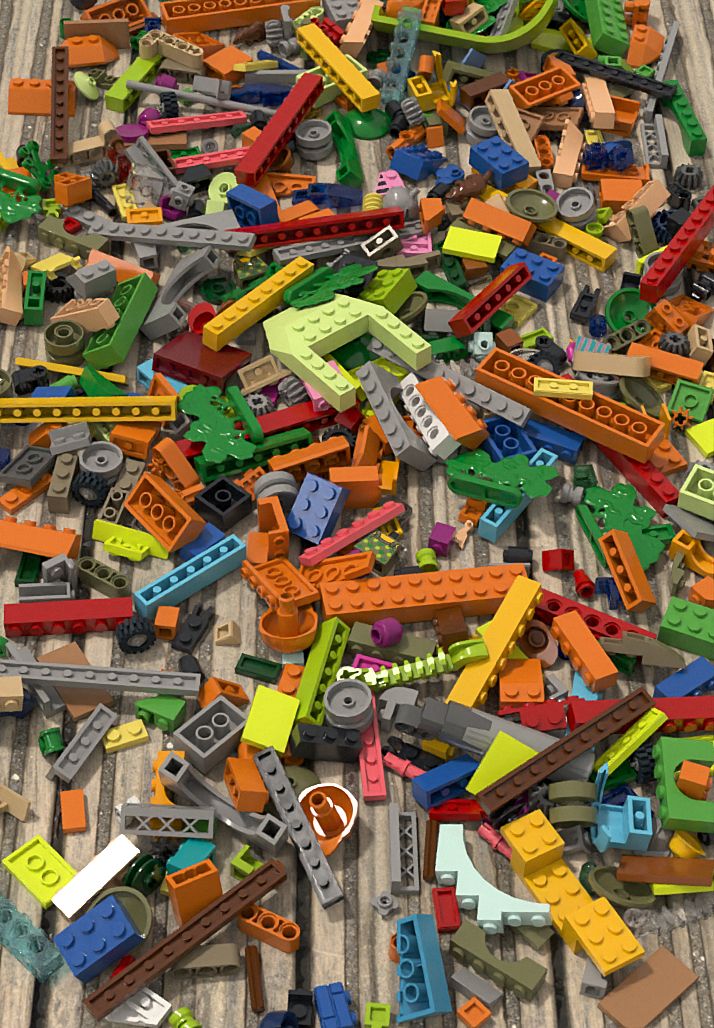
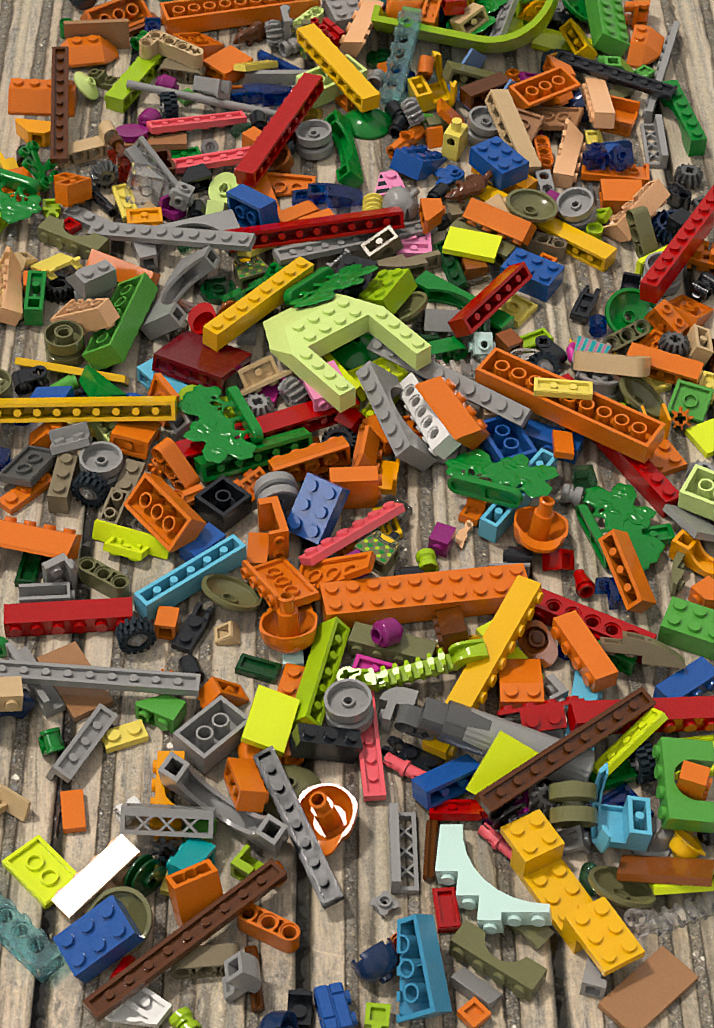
(34, 130): none -> light orange slope
(230, 593): none -> olive dish
(241, 975): none -> light grey brick
(377, 962): none -> dark blue cylinder
(457, 133): none -> light yellow torso
(540, 527): none -> orange piece
(562, 444): none -> orange tile

